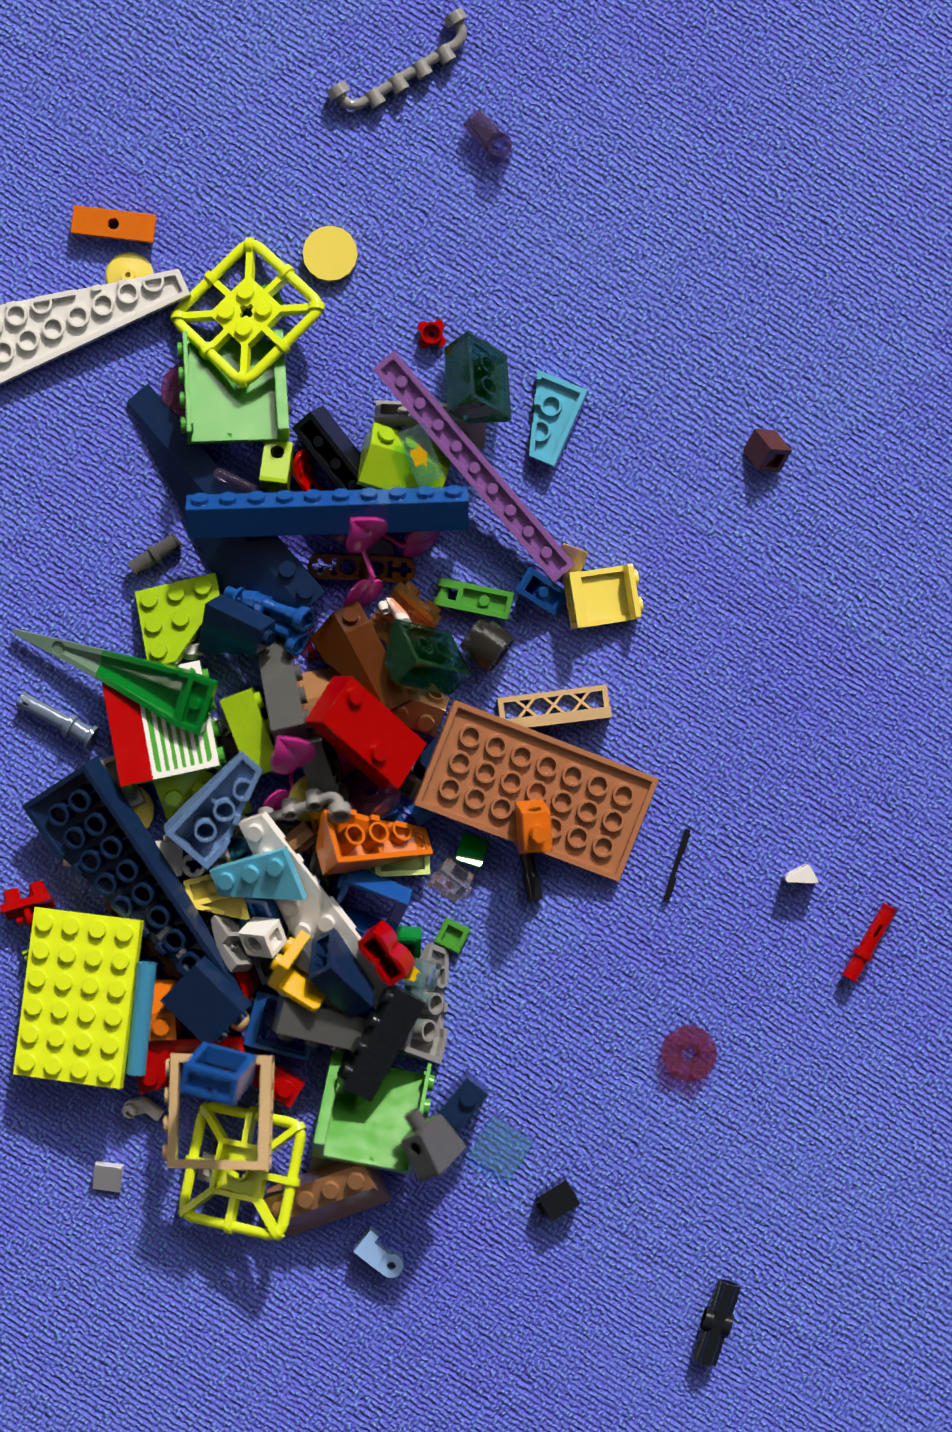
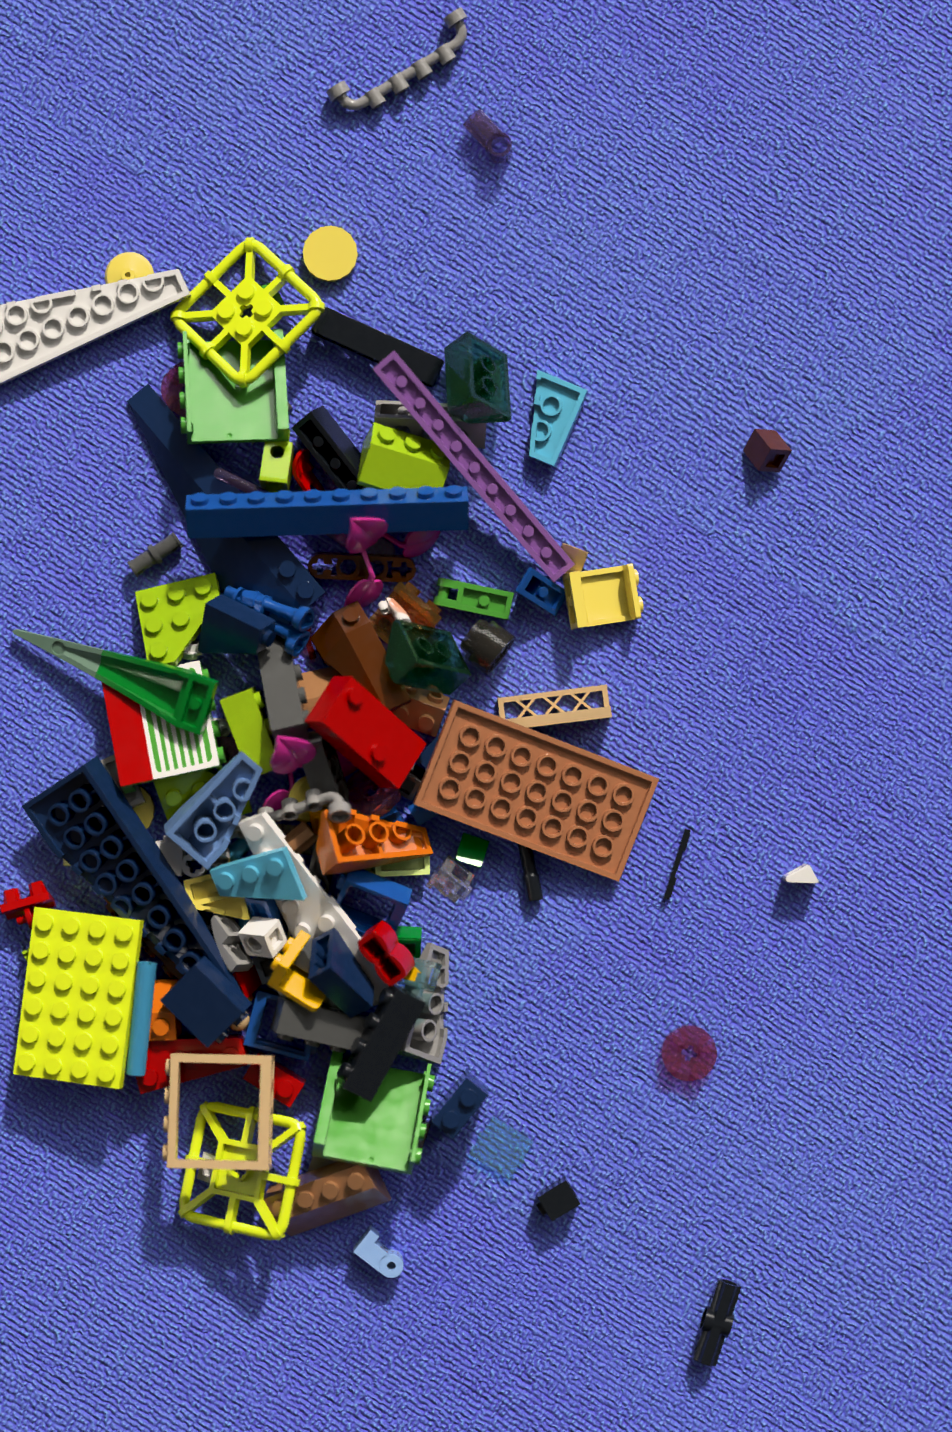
(69, 725): sand blue pin -> none
(97, 221): orange tile -> none
(108, 1176): white slope -> none
(141, 1106): white arm -> none
(207, 1069): blue window -> none
(375, 344): none -> black beam
(420, 454): clear light blue tile -> none
(430, 1144): dark grey torso -> none
(436, 327): red plate -> none
(452, 935): bright green tile -> none
(533, 827): orange torso -> none
(869, 942): red pin -> none

